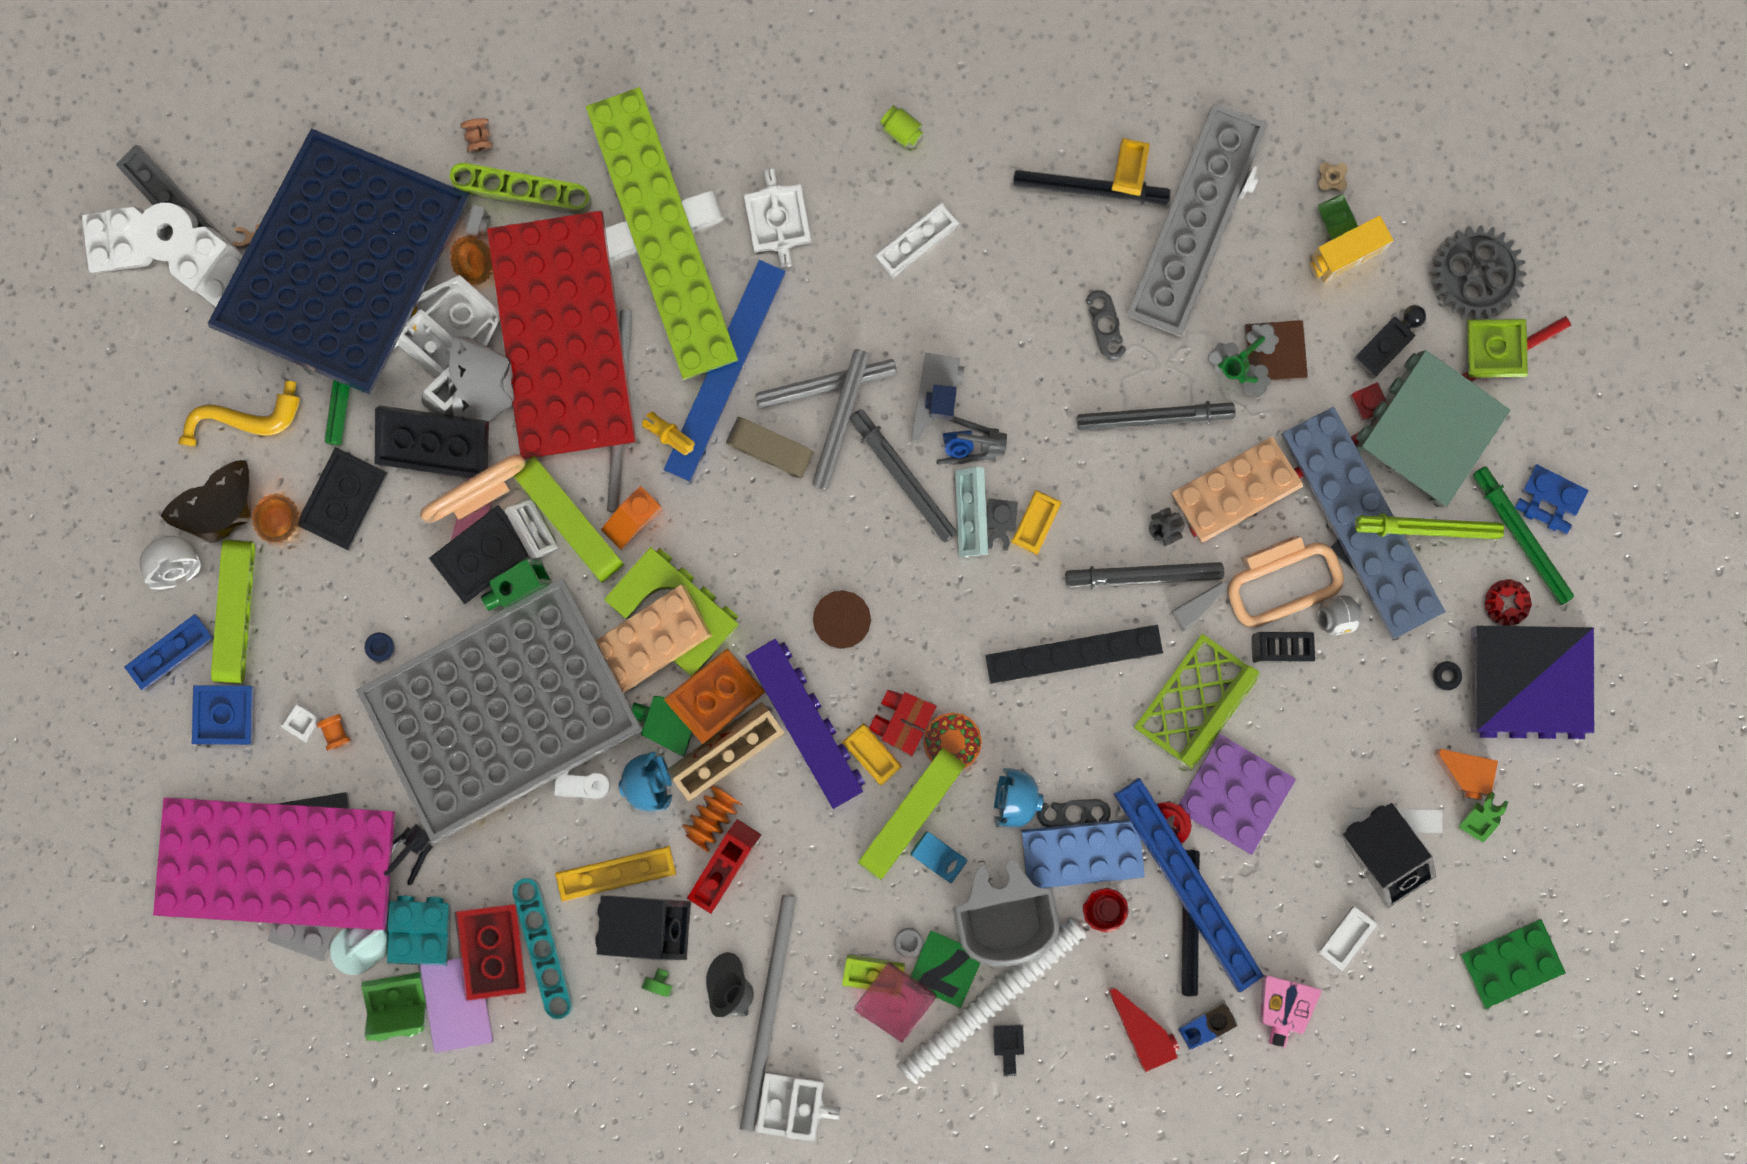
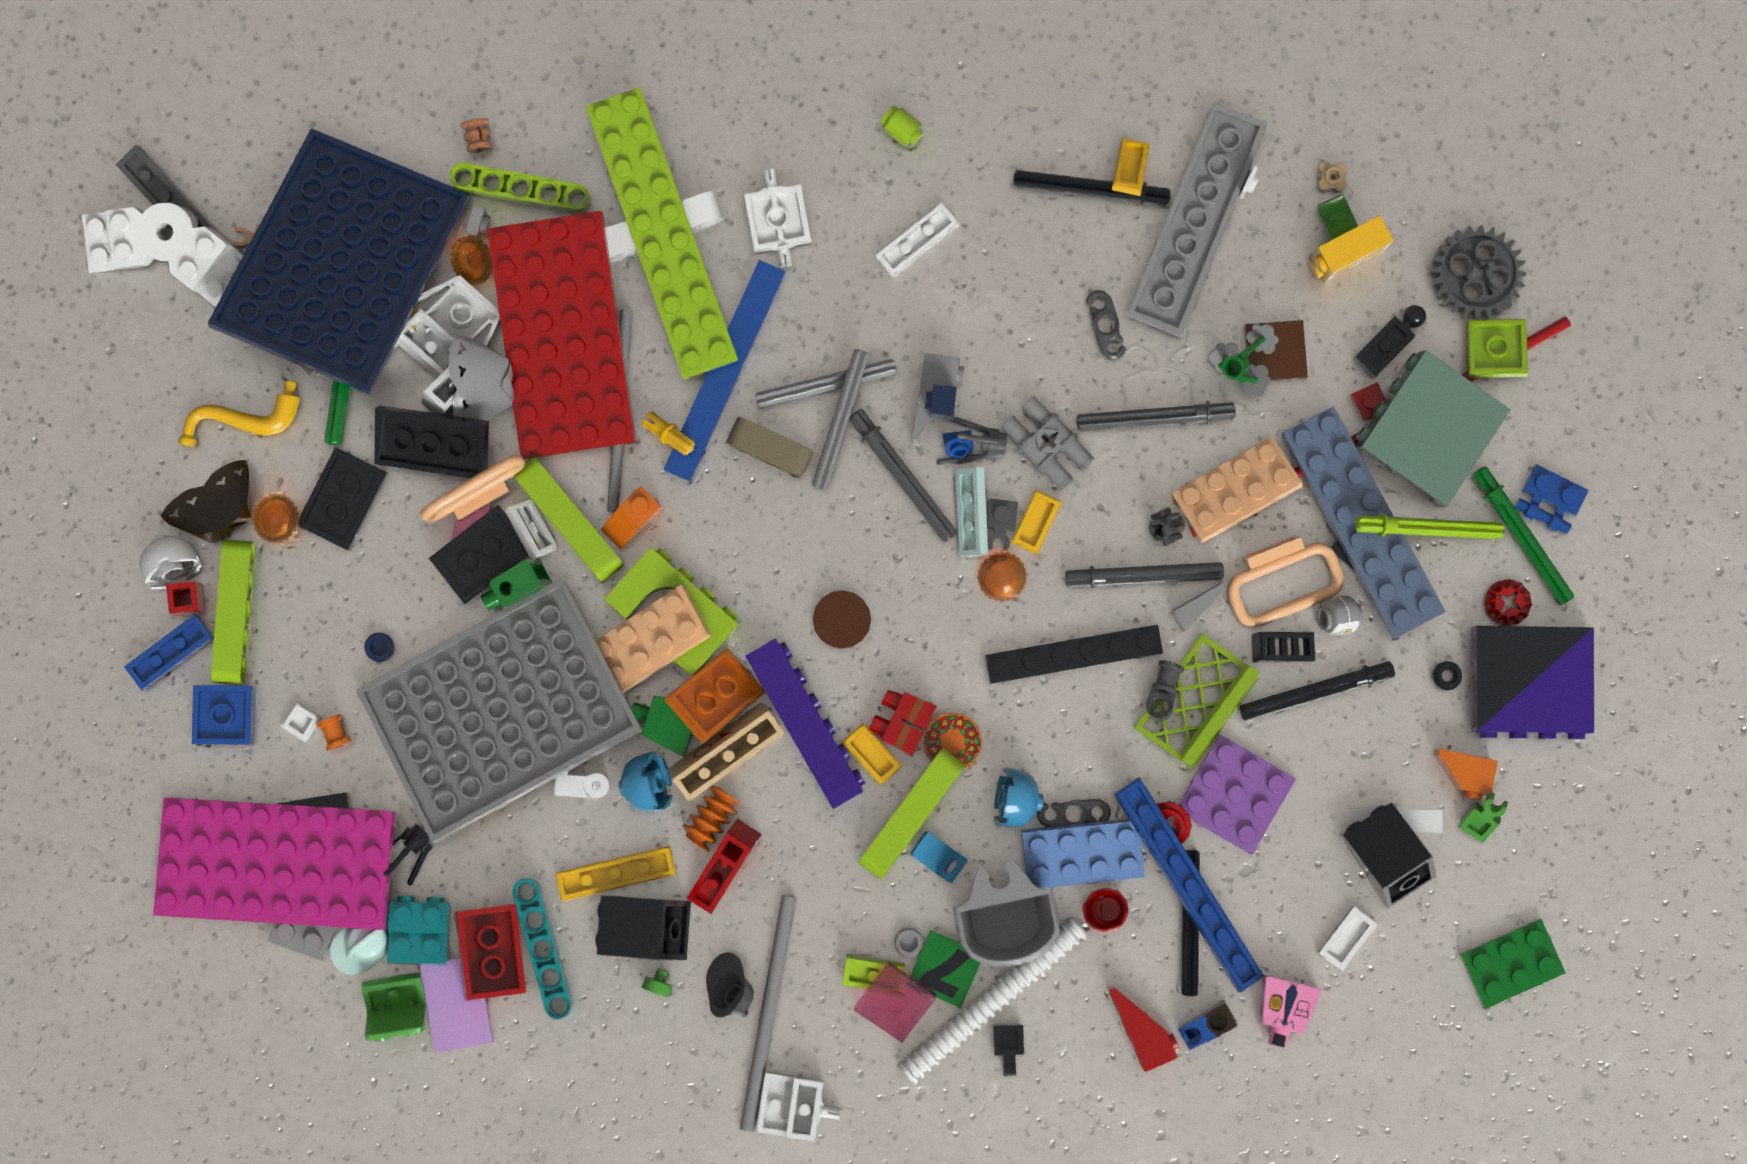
(185, 598): none -> red brick
(1002, 576): none -> clear orange hat
(1045, 459): none -> light grey pin
(1164, 688): none -> dark grey connector
(1317, 691): none -> black axle

